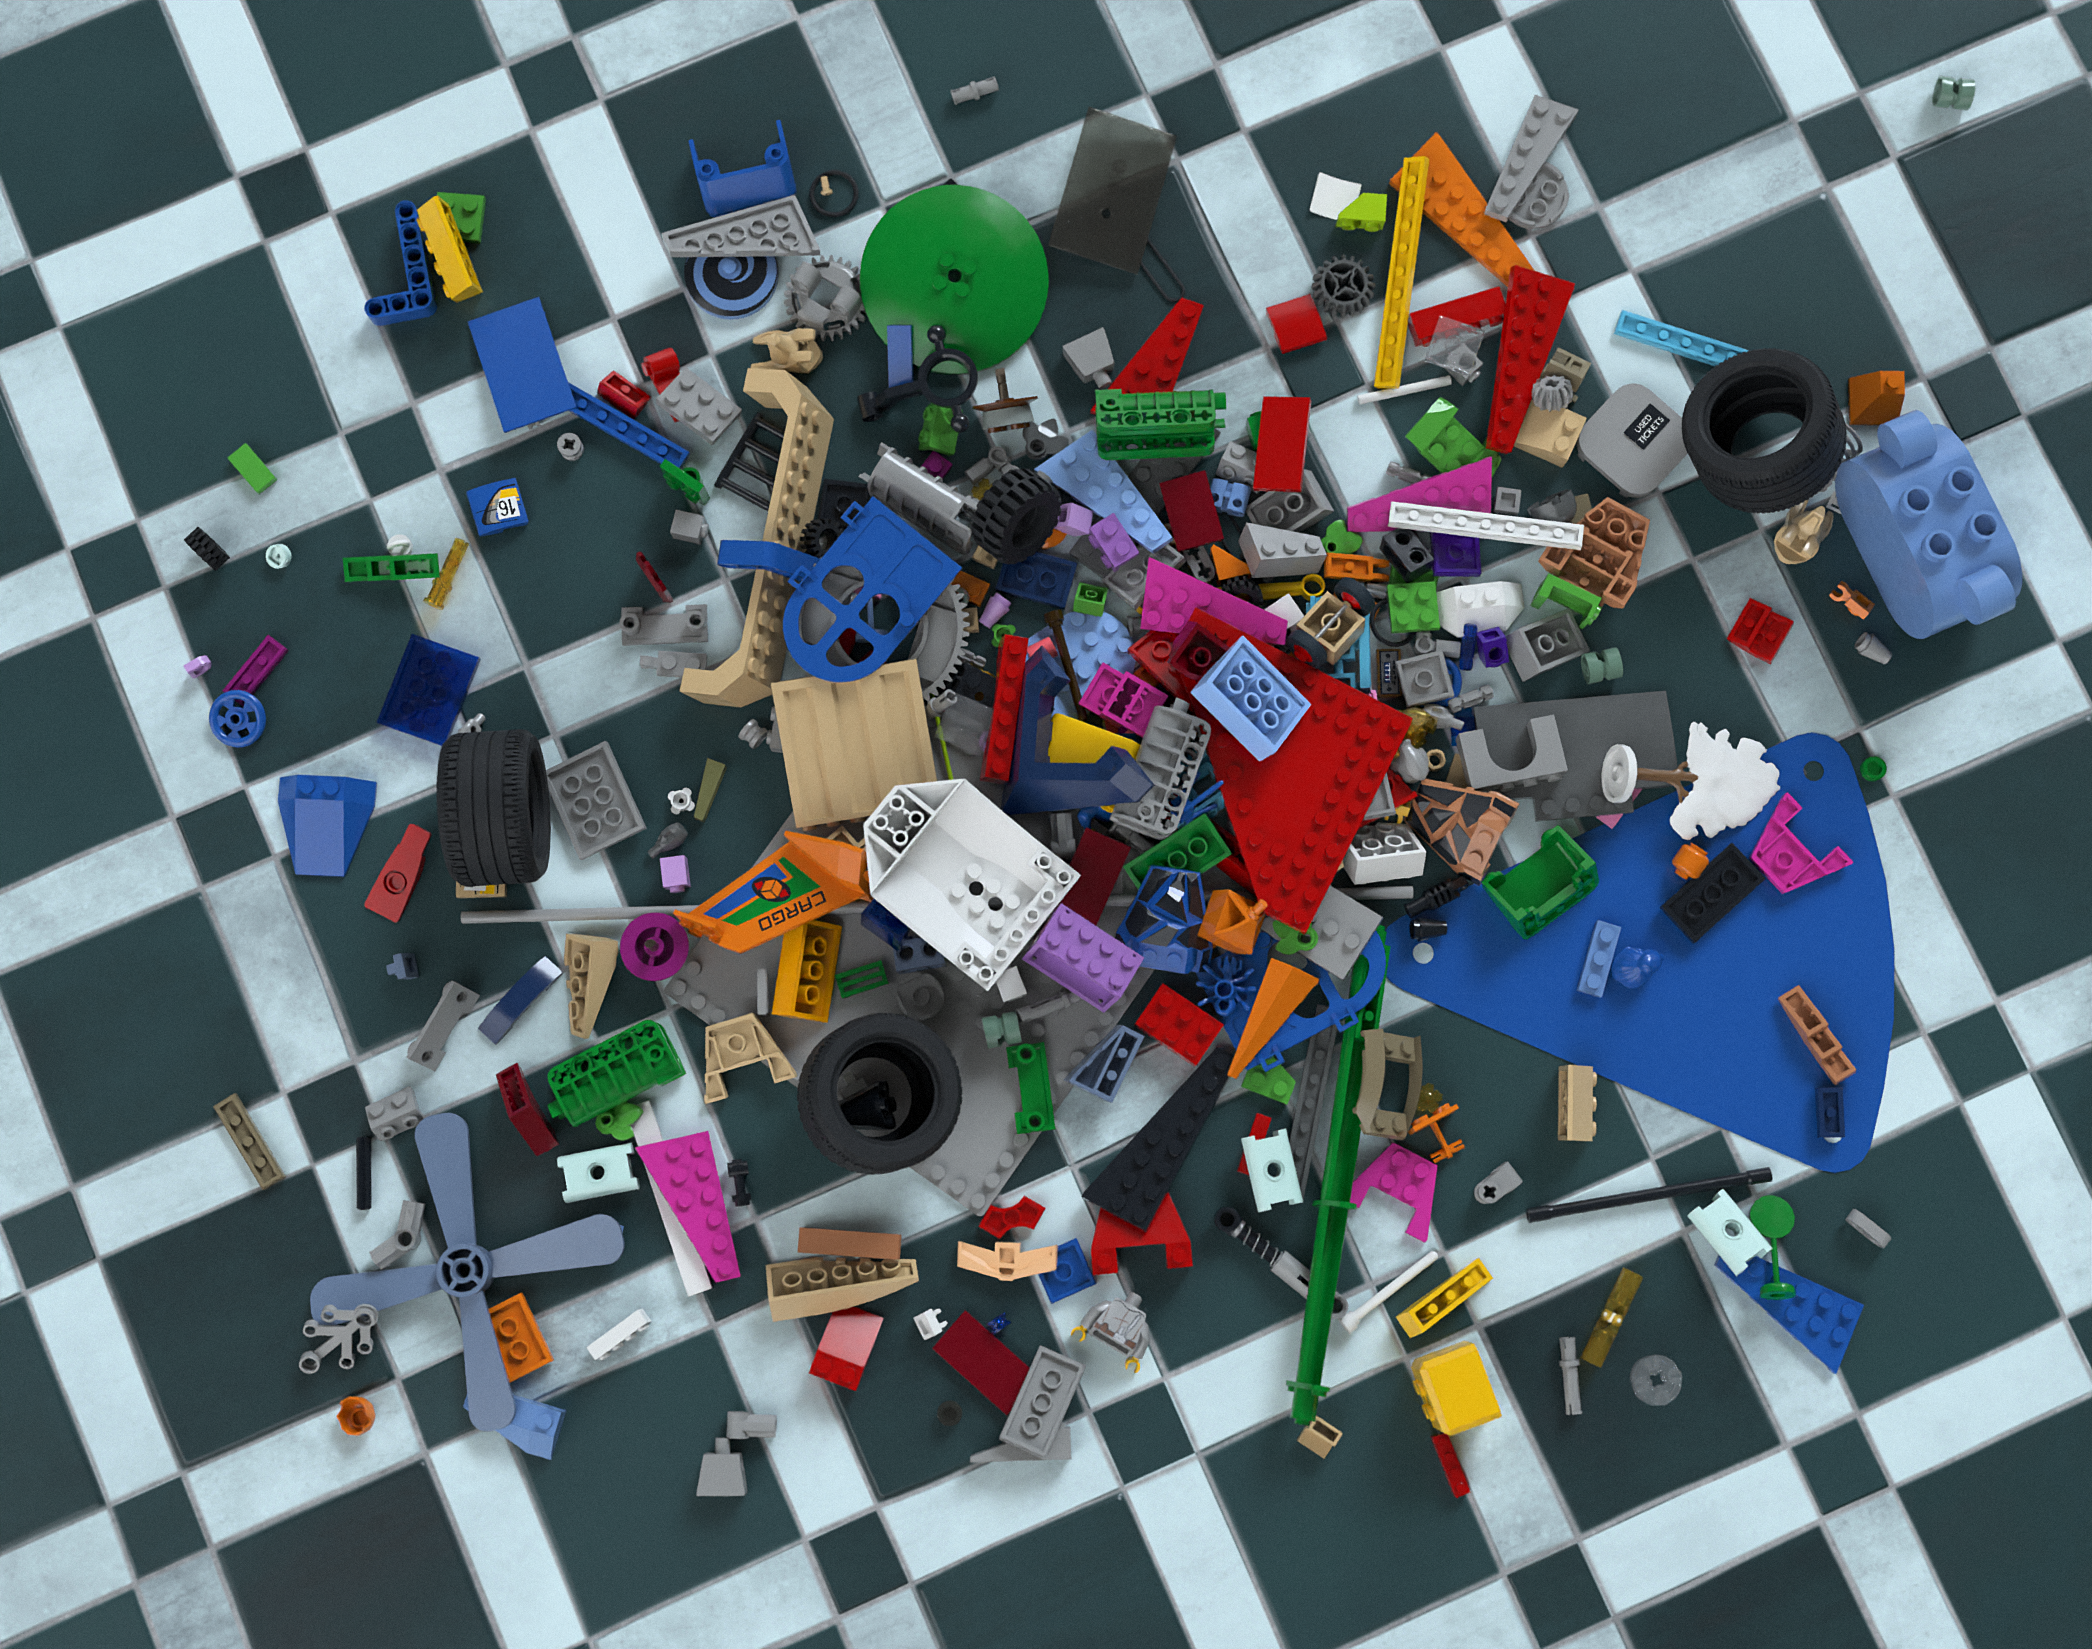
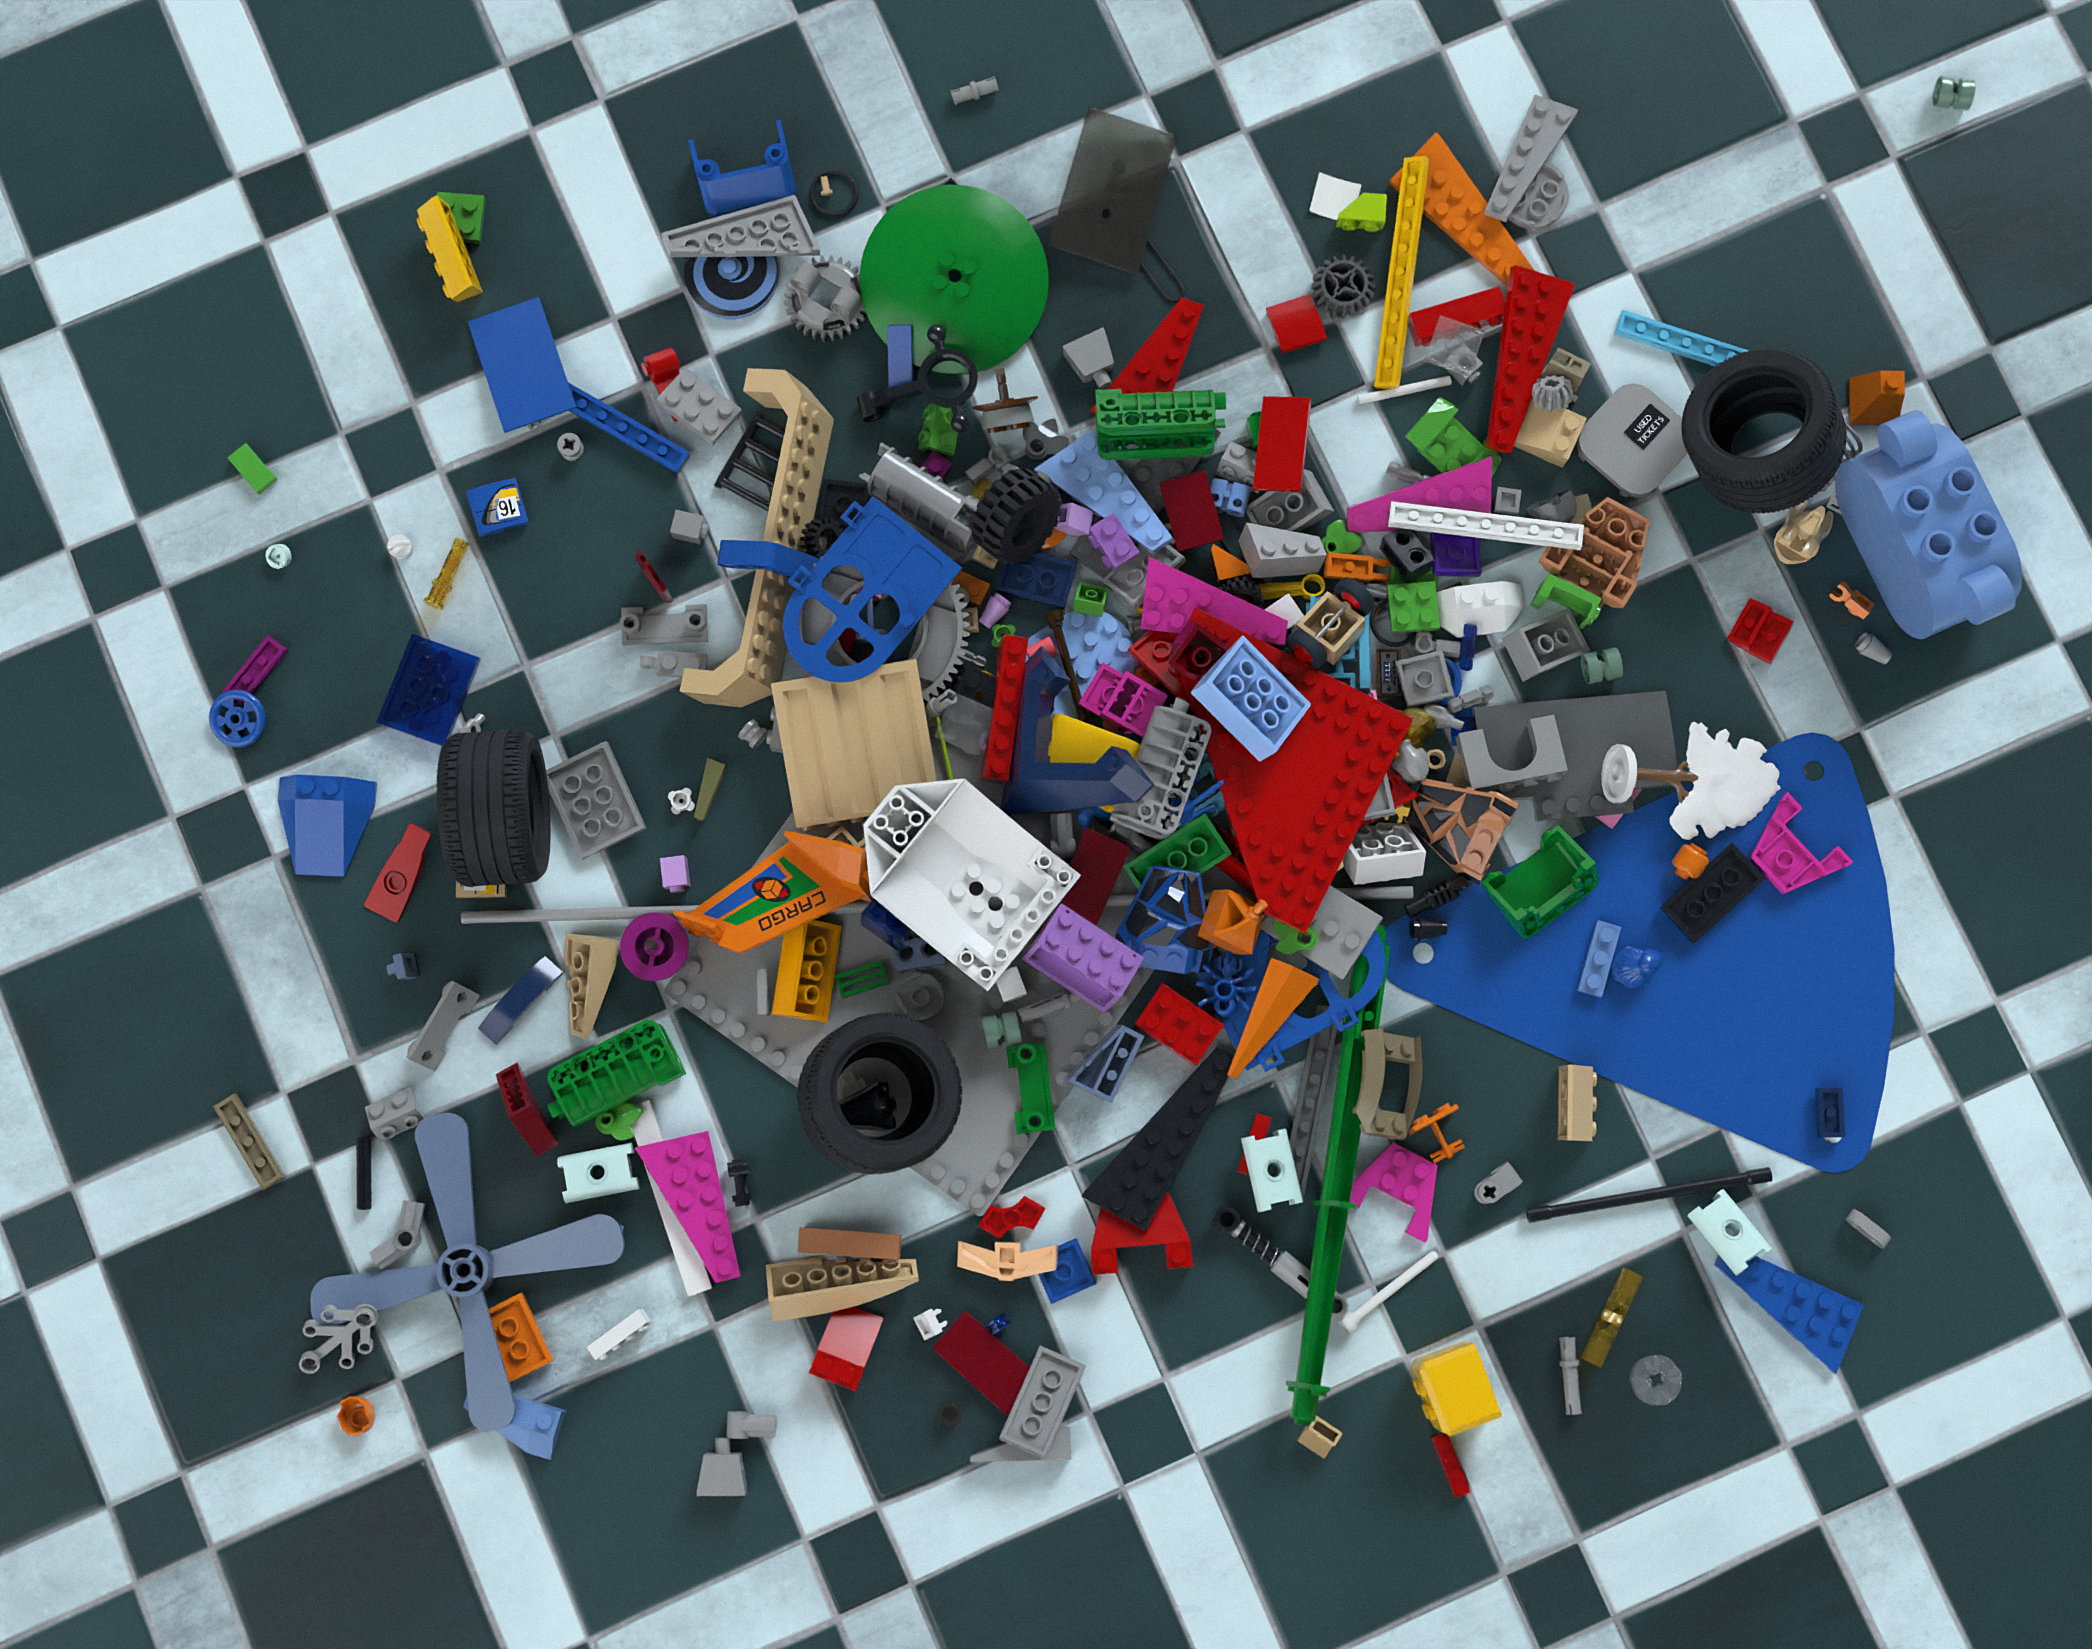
(198, 666): lavender tile -> none
(206, 548): black tyre -> none
(391, 567): green slope -> none
(413, 270): blue beam -> none
(623, 394): red slope -> none
(669, 839): dark grey piece -> none
(682, 480): green plate -> none
(736, 1045): tan wing -> none
(790, 350): tan piece -> none
(1118, 1326): light grey torso -> none
(1204, 560): light grey beam -> none
(1273, 1084): bright green wing -> none
(1429, 1098): clear yellow plant -> none
(1444, 1298): yellow slope -> none
(1490, 639): dark purple brick -> none
(1773, 1220): green piece -> none
(1816, 1035): nougat slope -> none
(1873, 768): green tile -> none

